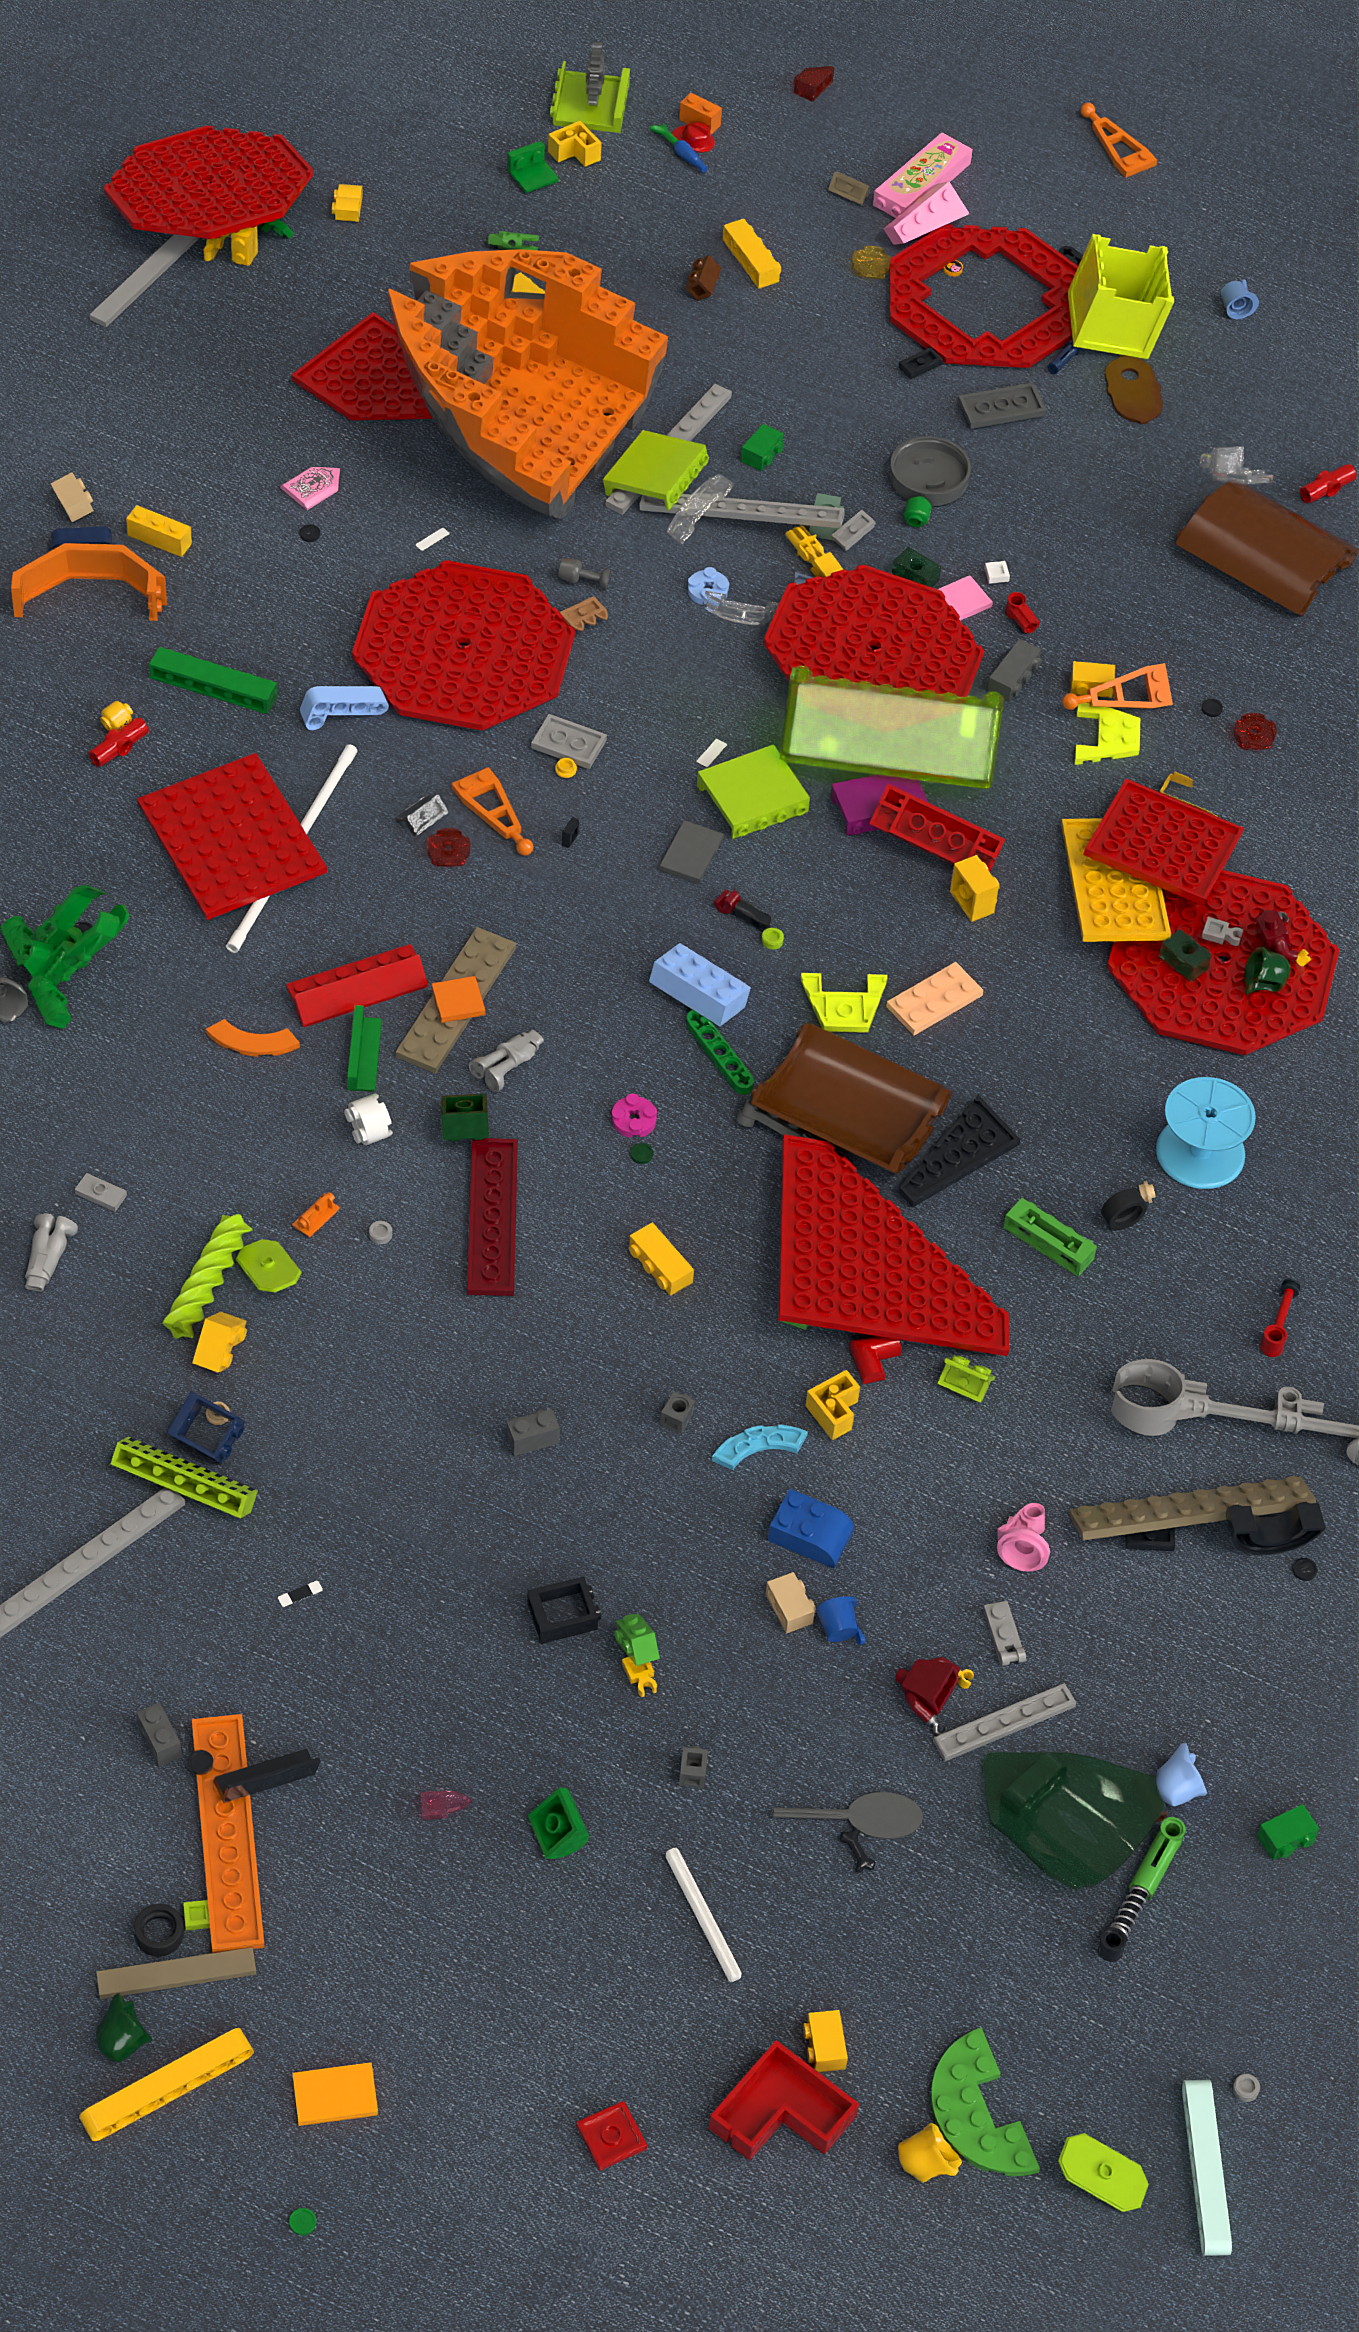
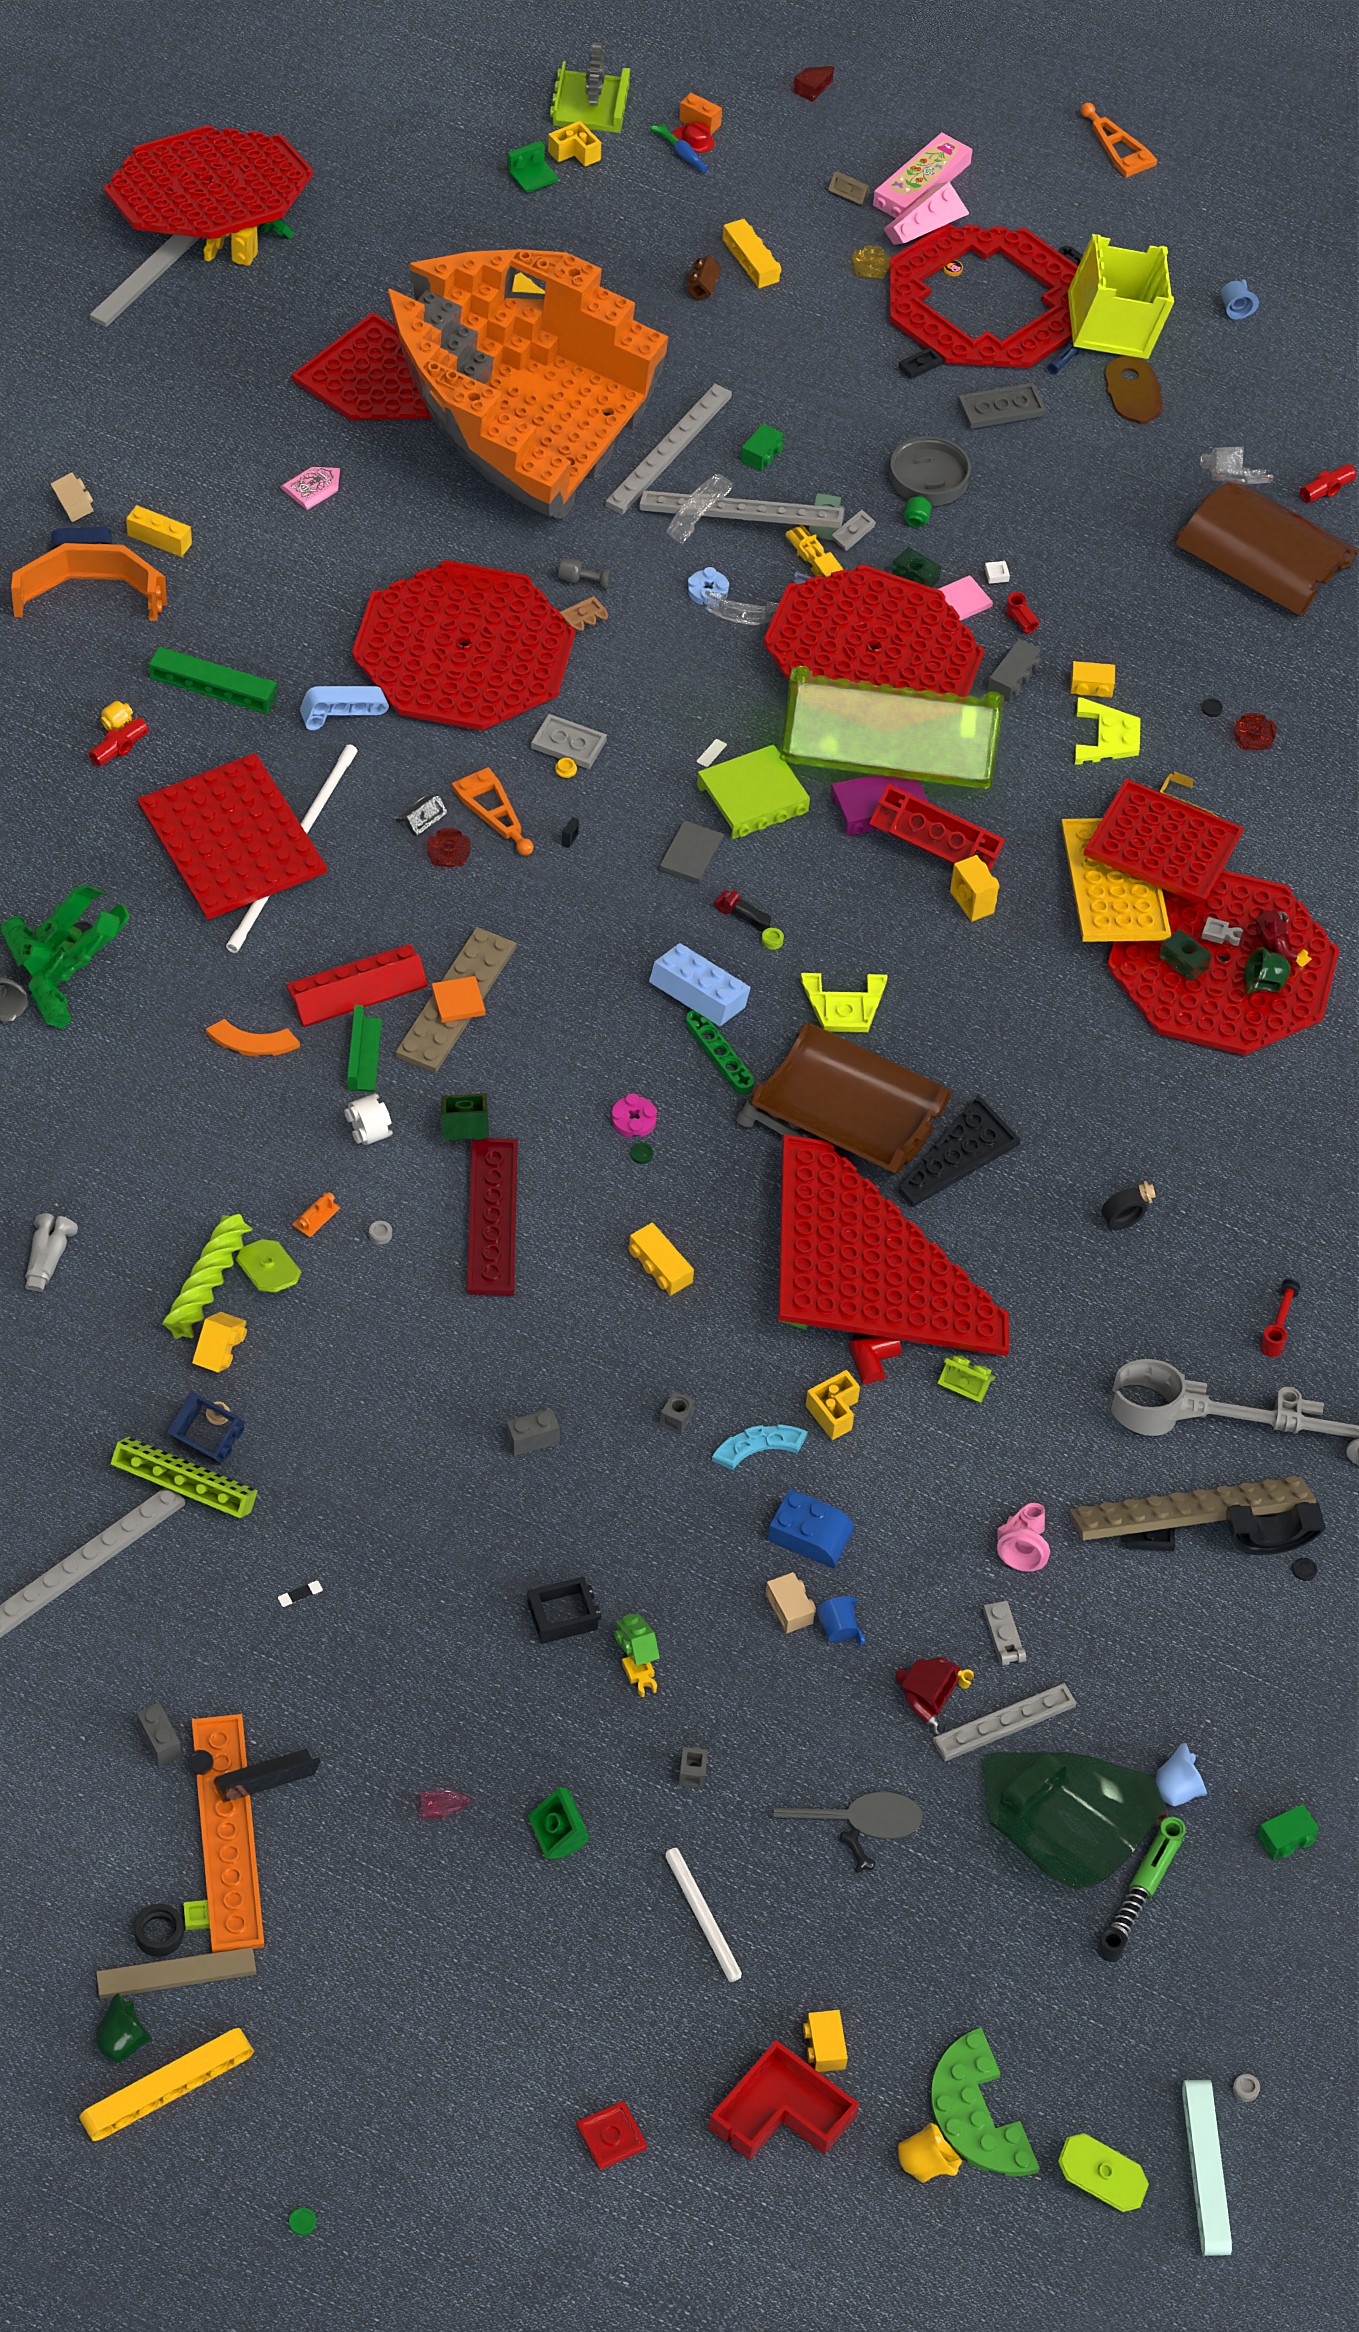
(100, 1192): light grey plate -> none
(310, 533): black piece -> none
(335, 2094): light orange tile -> none
(347, 203): yellow brick -> none
(433, 538): white sticker -> none
(504, 239): bright green hinge -> none
(516, 1051): light grey piece -> none
(657, 467): lime panel -> none
(934, 998): light nougat plate -> none
(1050, 1236): bright green brick -> none
(1156, 684): orange plate -> none
(1205, 1132): medium azure piece -> none

